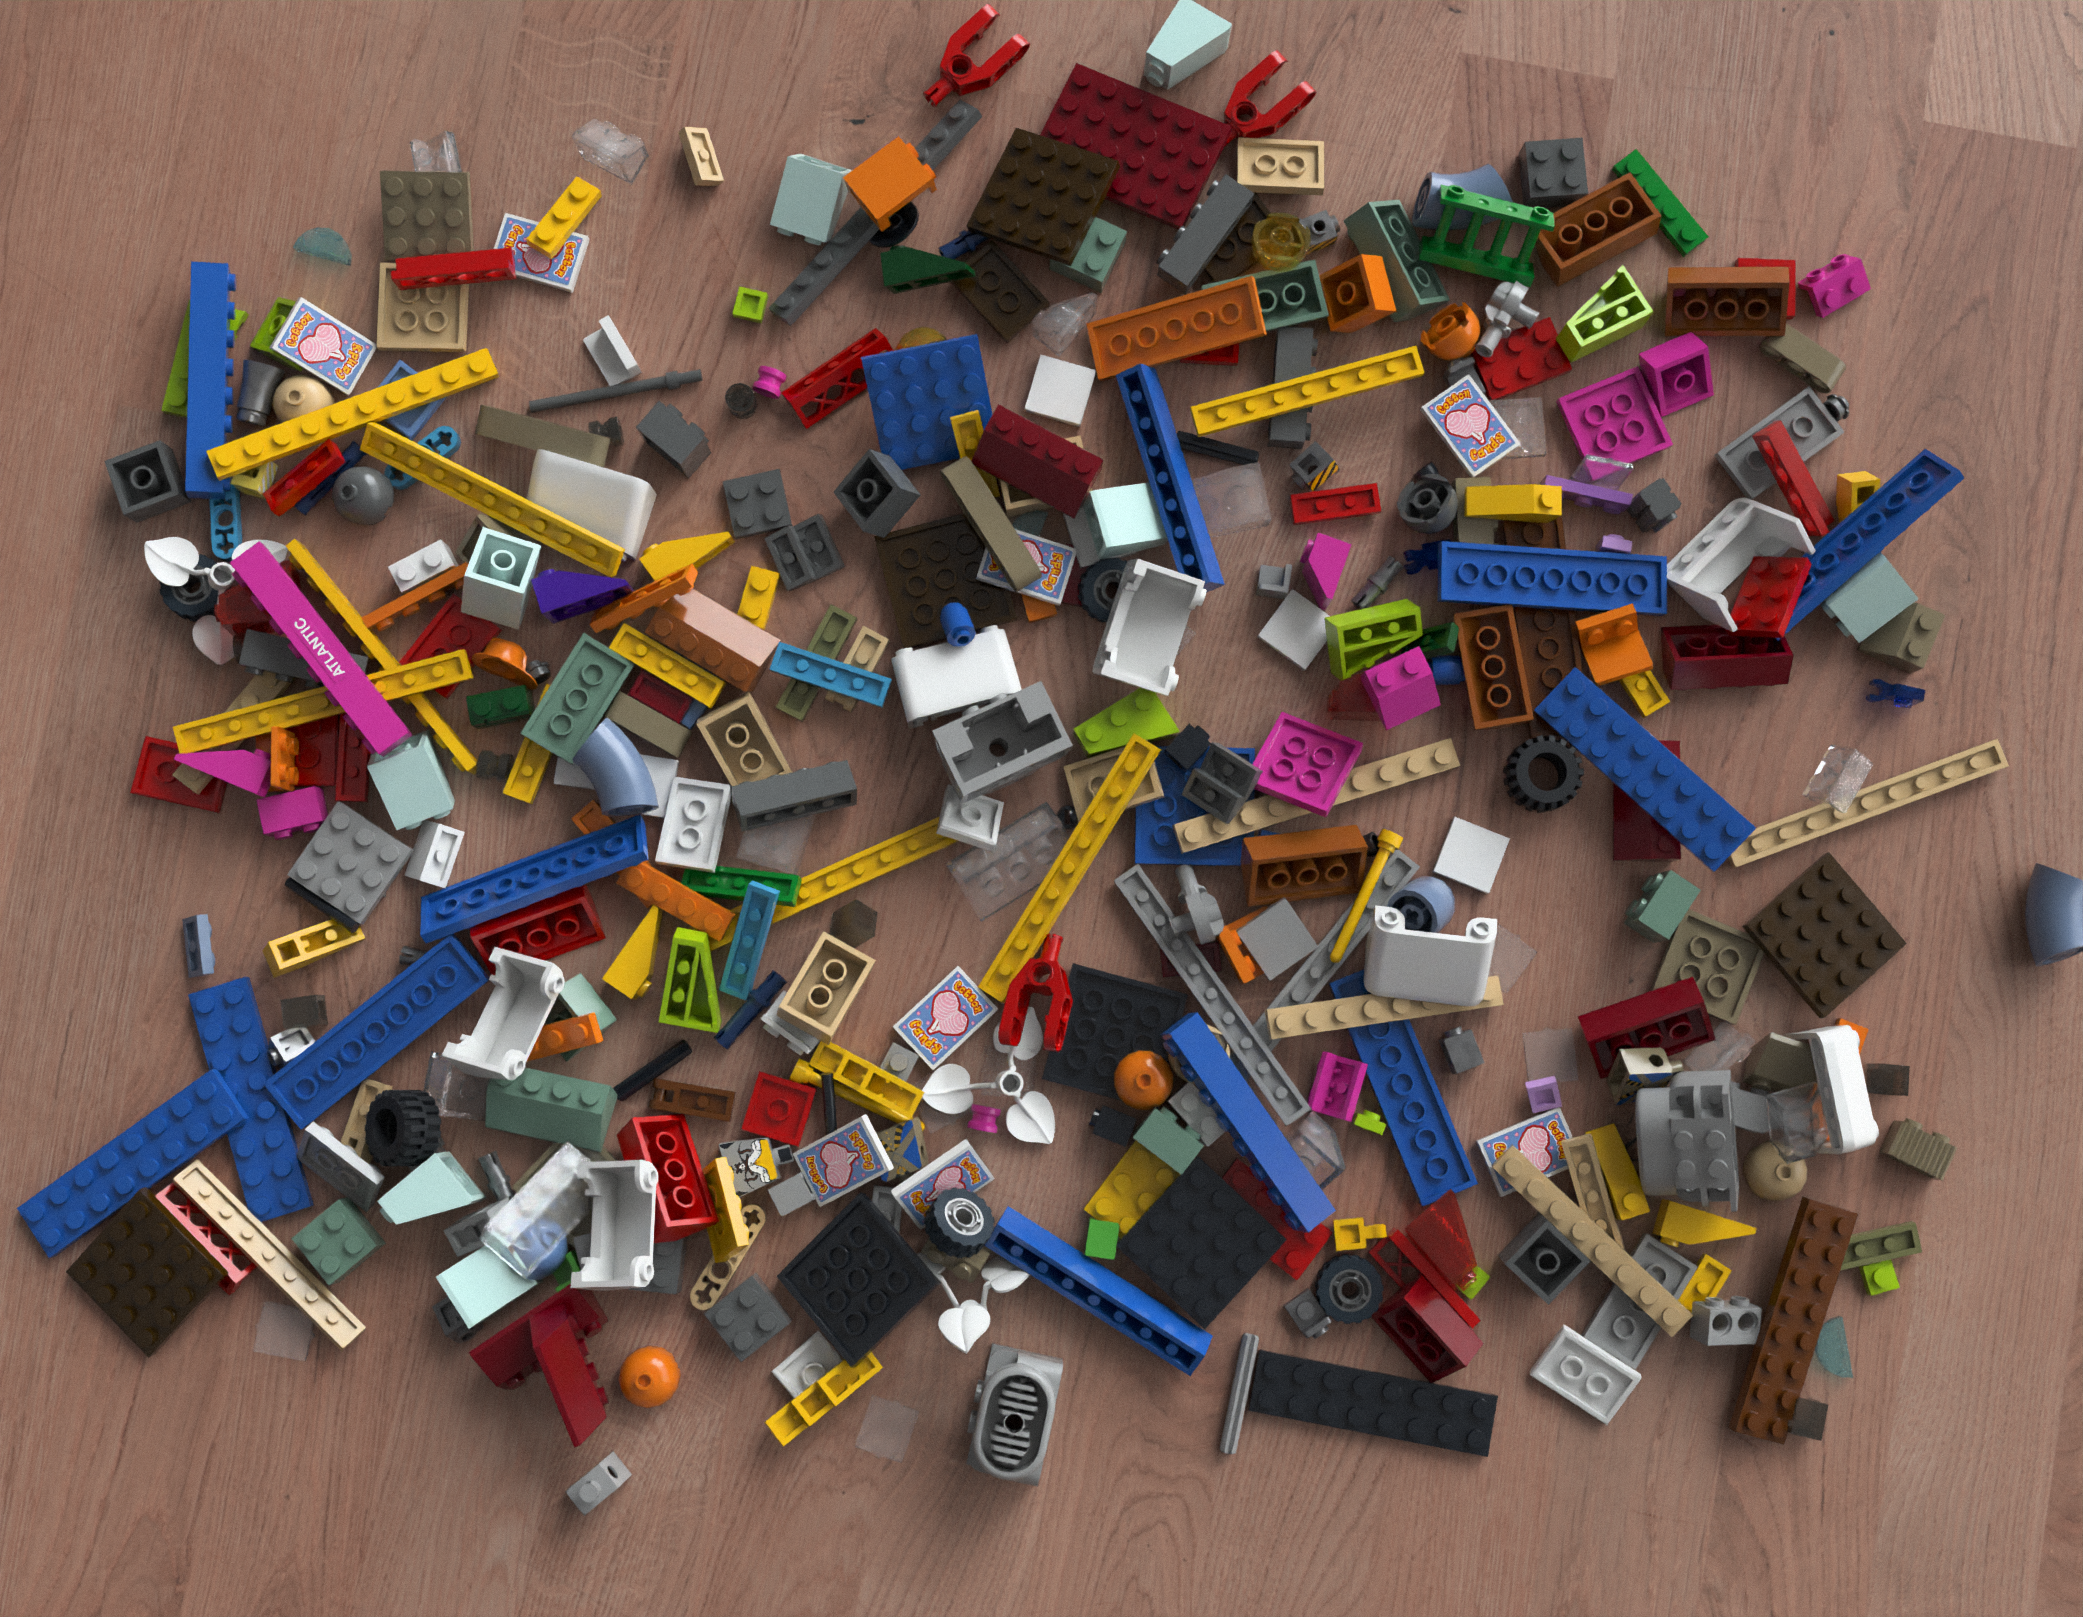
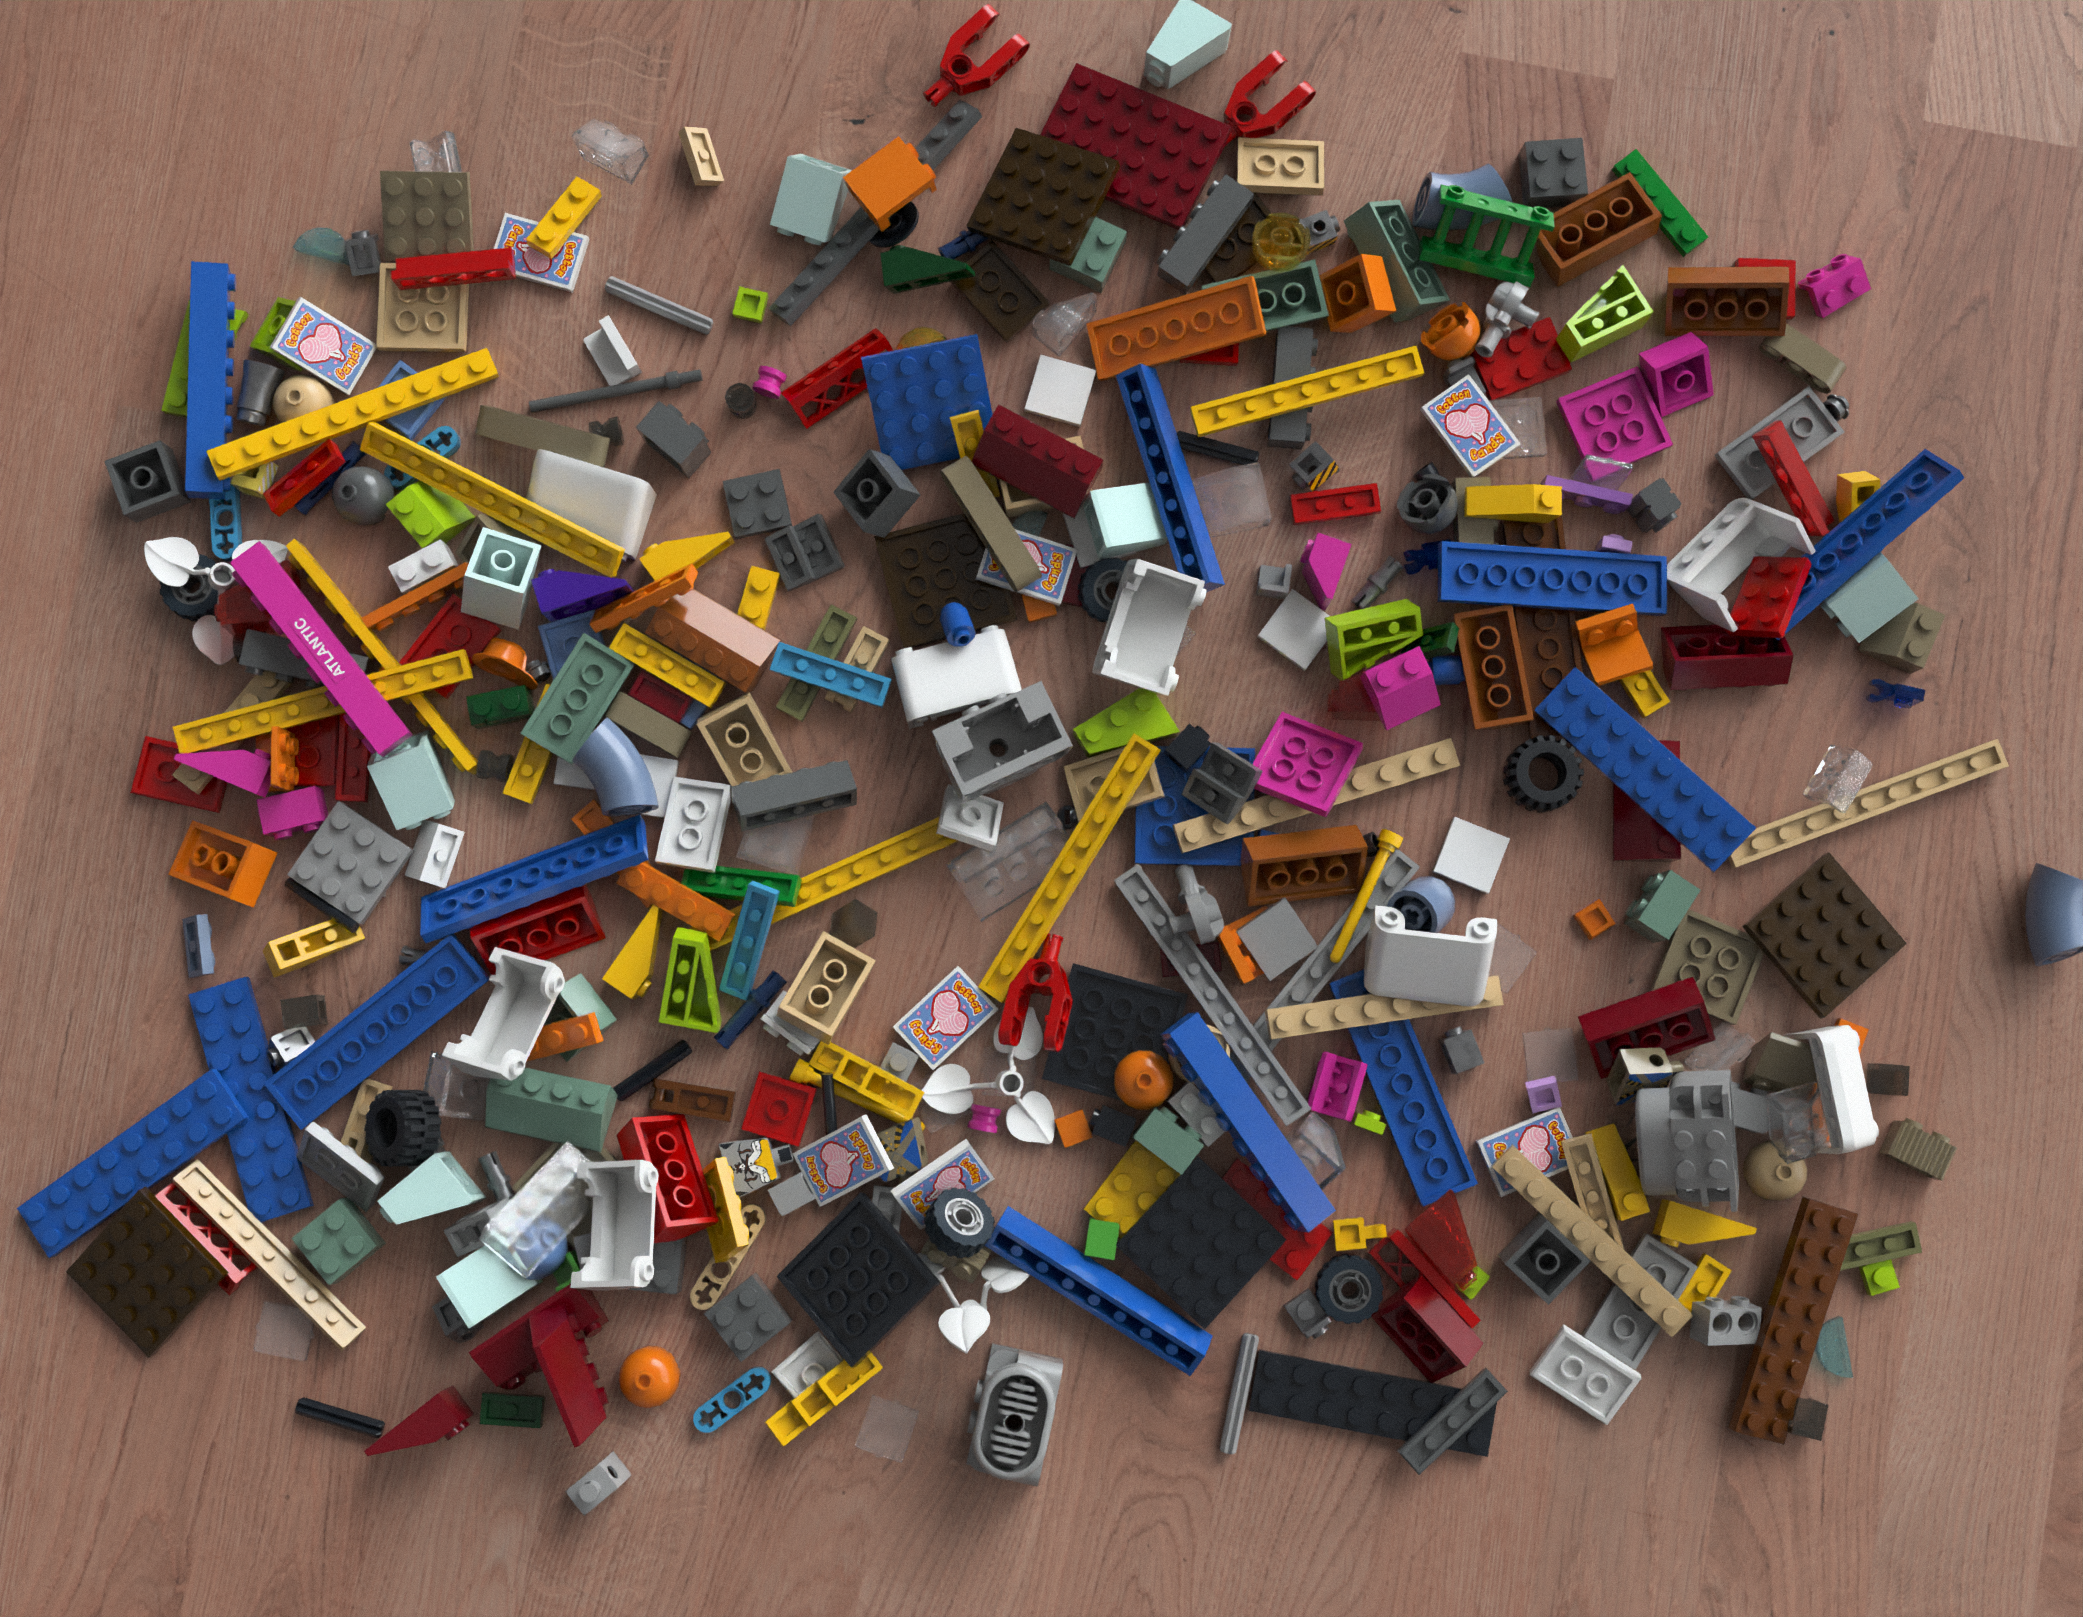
(223, 863): none -> orange slope
(340, 1417): none -> black axle
(363, 253): none -> flat silver bracket
(429, 513): none -> lime slope
(438, 1418): none -> dark red slope
(512, 1410): none -> dark green plate
(562, 636): none -> medium blue tile
(659, 305): none -> light grey axle
(709, 1406): none -> dark azure beam
(1073, 1128): none -> orange tile
(1452, 1421): none -> dark grey tile
(1594, 919): none -> orange tile

